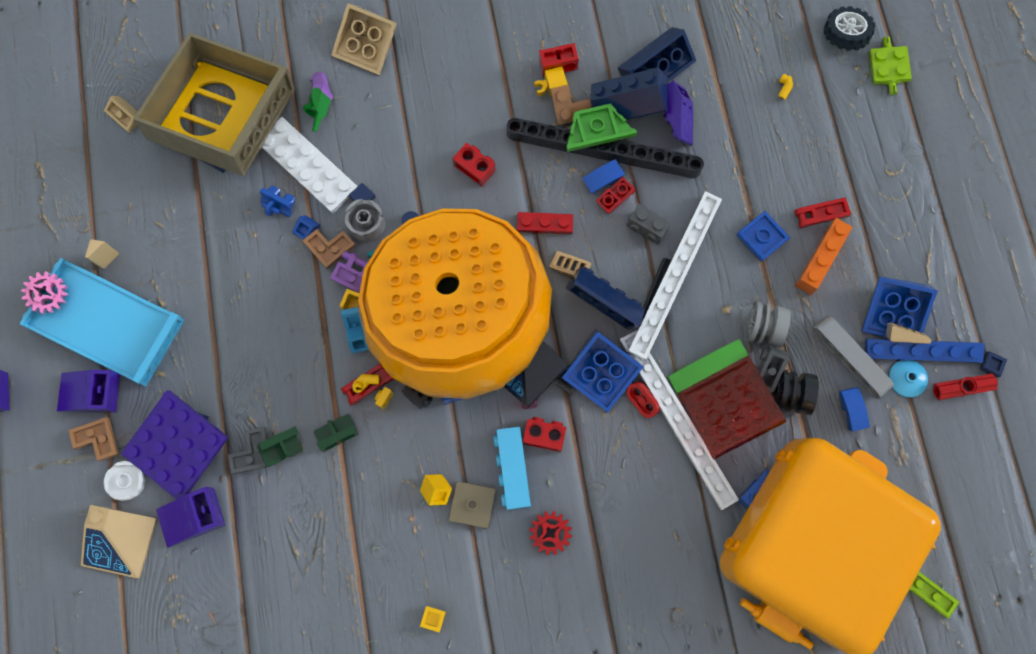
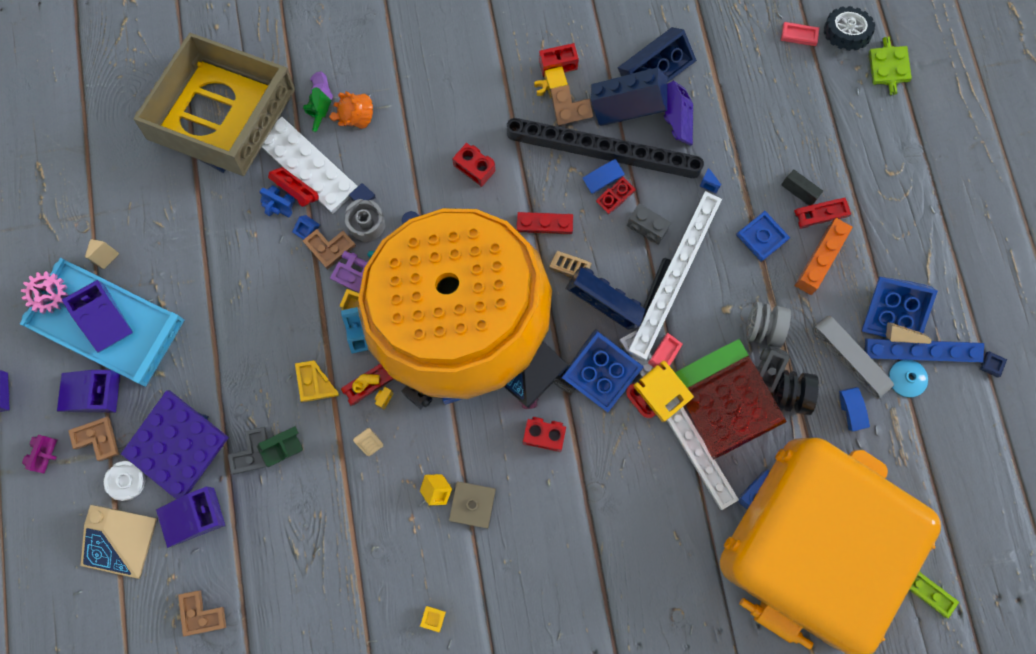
(40, 454): none -> magenta hips
(97, 315): none -> dark purple slope
(121, 112): tan slope -> none
(196, 620): none -> medium nougat plate
(293, 186): none -> red plate
(313, 382): none -> yellow wing
(335, 432): dark green panel -> none
(353, 110): none -> orange hair
(363, 38): tan slope -> none
(368, 442): none -> tan slope
(513, 468): medium azure brick -> none
(556, 541): red gear -> none
(597, 127): bright green wing -> none
(661, 388): none -> yellow container
(665, 351): none -> coral tile
(710, 182): none -> blue slope
(787, 87): yellow arm -> none
(800, 34): none -> coral tile
(802, 187): none -> pearl dark grey panel
(974, 385): red piece -> none

